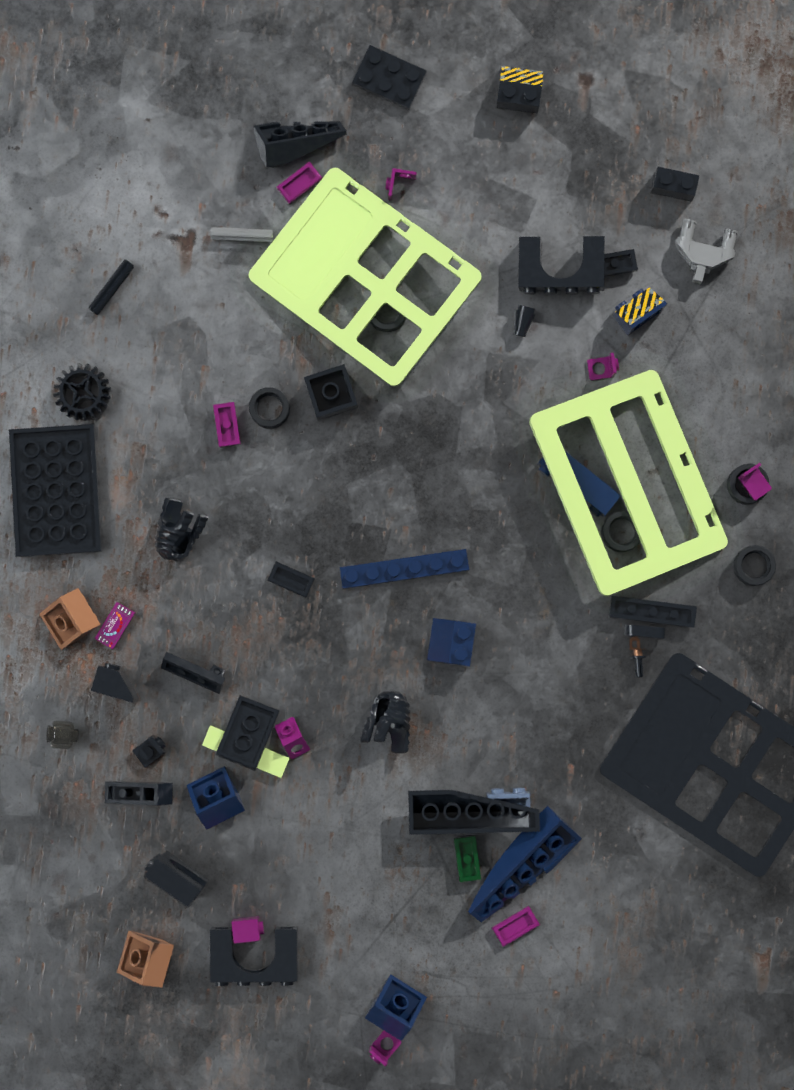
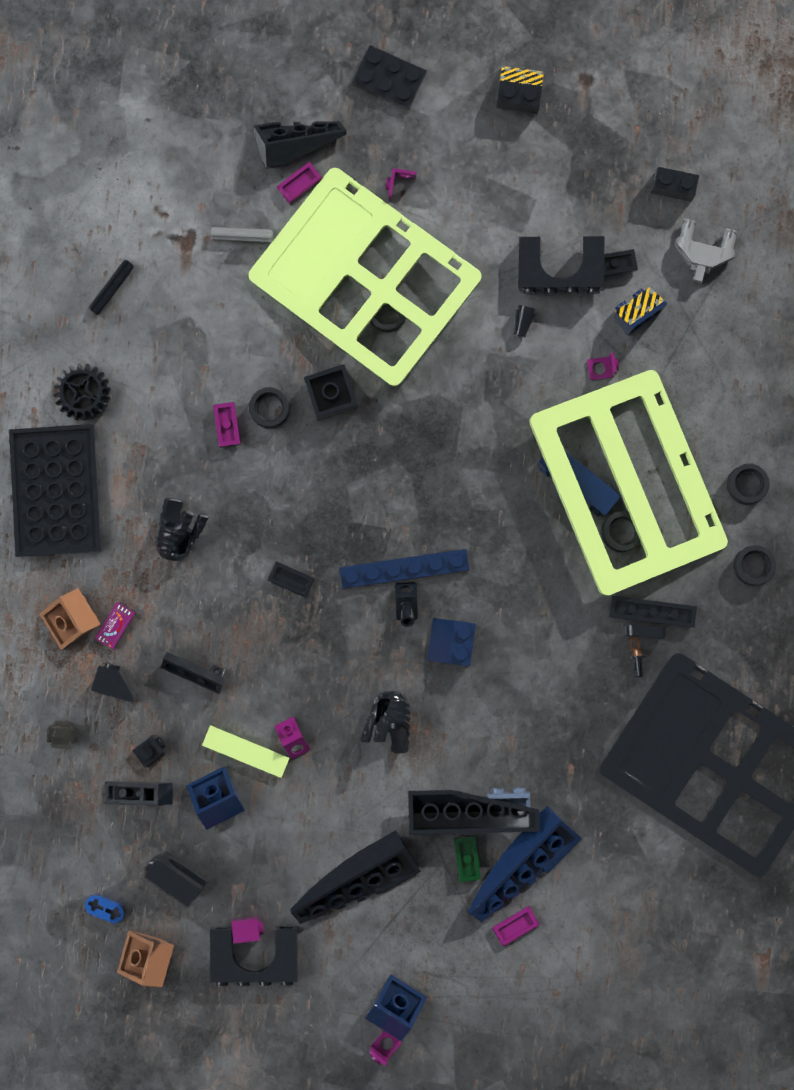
(102, 913): none -> blue beam
(247, 733): black tile -> none
(364, 873): none -> black wedge
(406, 603): none -> black bracket
(755, 482): magenta bracket -> none

